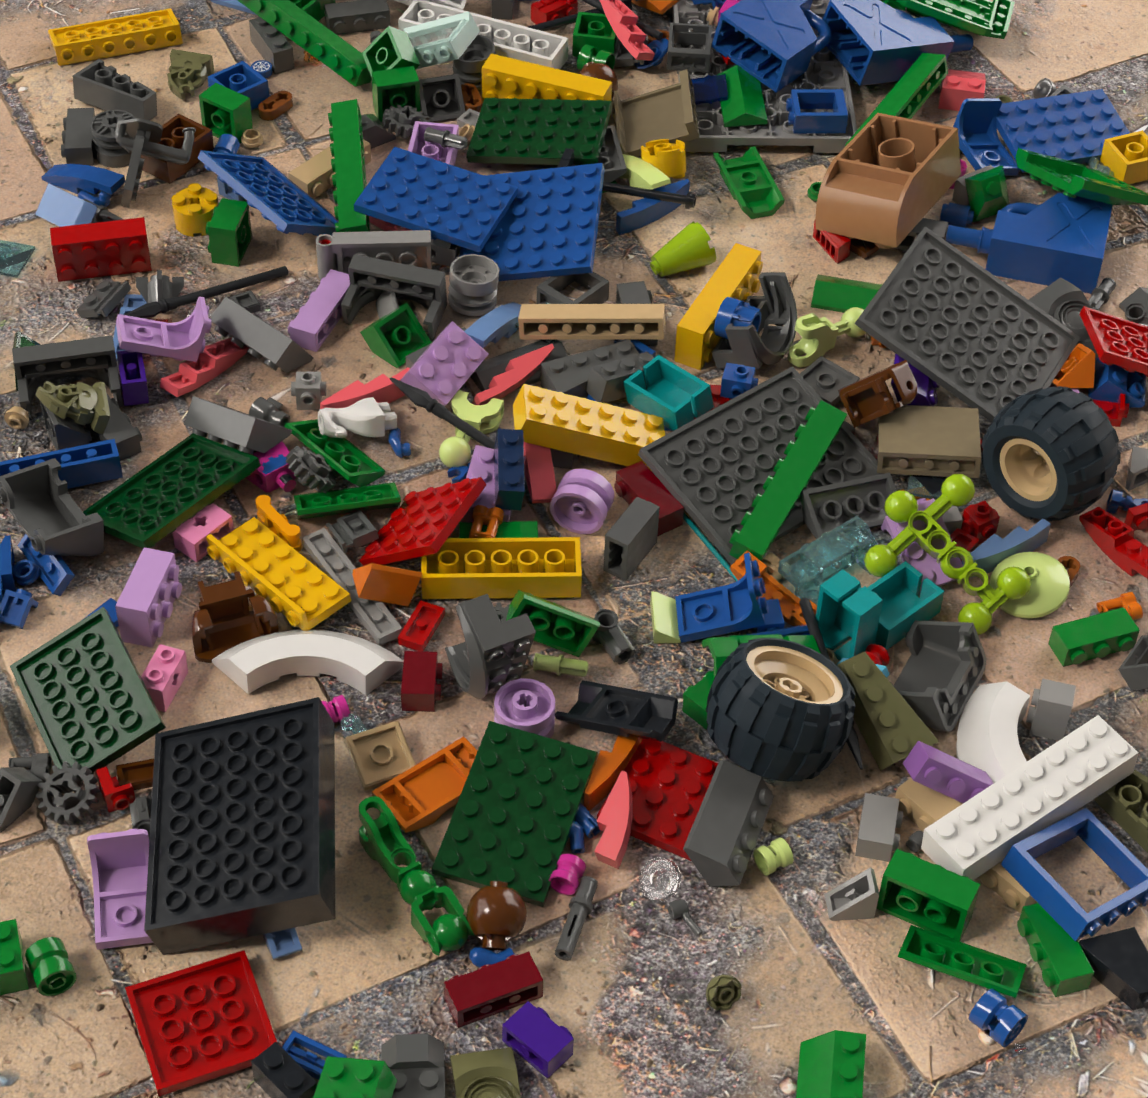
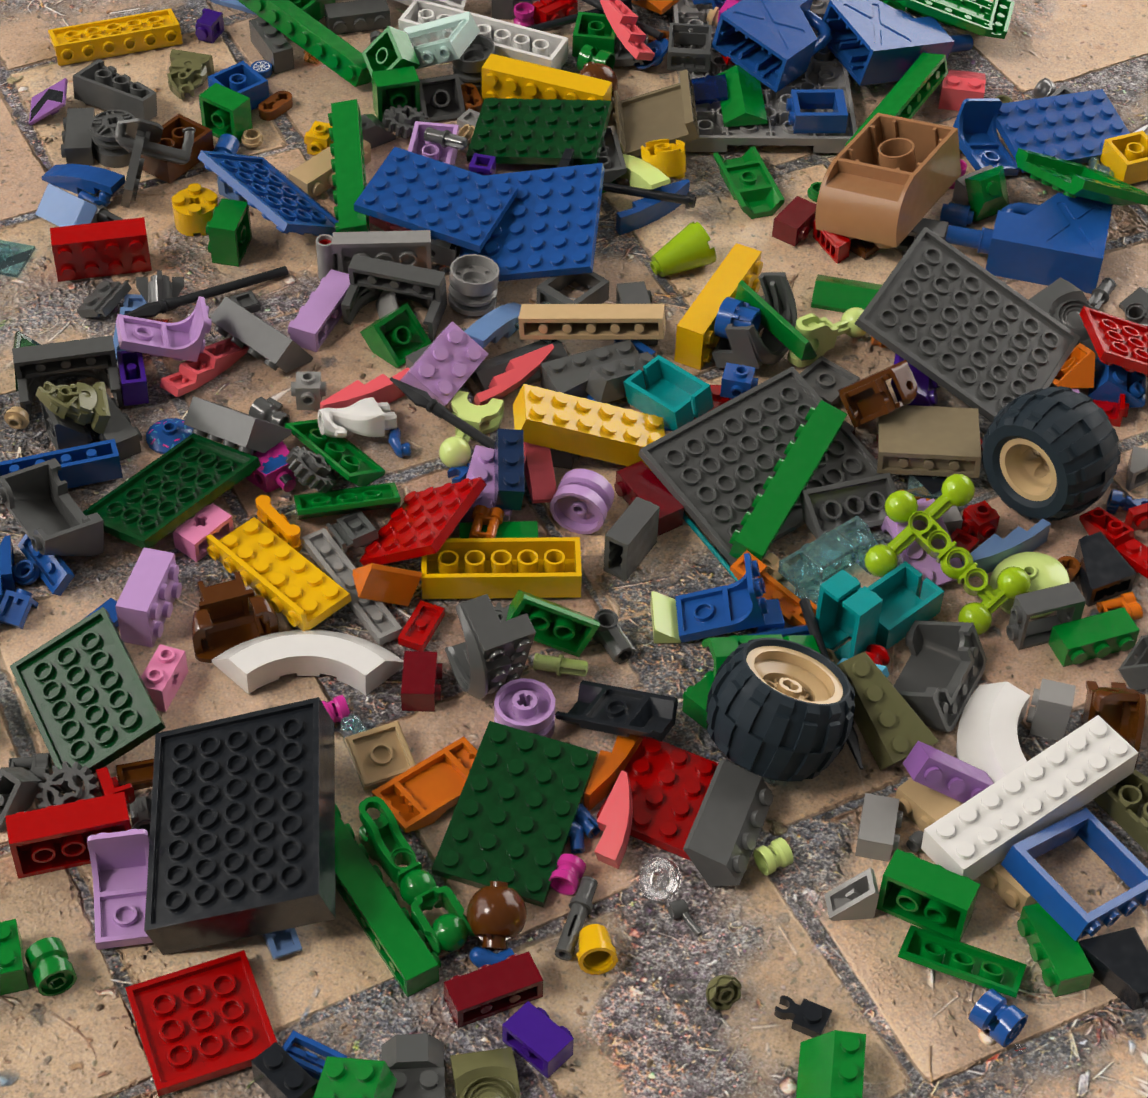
(48, 101): none -> medium lavender piece
(58, 834): none -> red brick
(167, 434): none -> blue dish
(209, 25): none -> dark purple brick
(317, 138): none -> yellow brick
(380, 914): none -> green brick
(485, 160): none -> dark purple brick
(524, 14): none -> dark pink wheel
(596, 950): none -> yellow piece
(777, 324): none -> green slope
(794, 221): none -> dark red brick
(807, 1018): none -> black plate
(1063, 598): none -> dark grey window
(1102, 569): none -> black slope
(1119, 708): none -> reddish brown piece

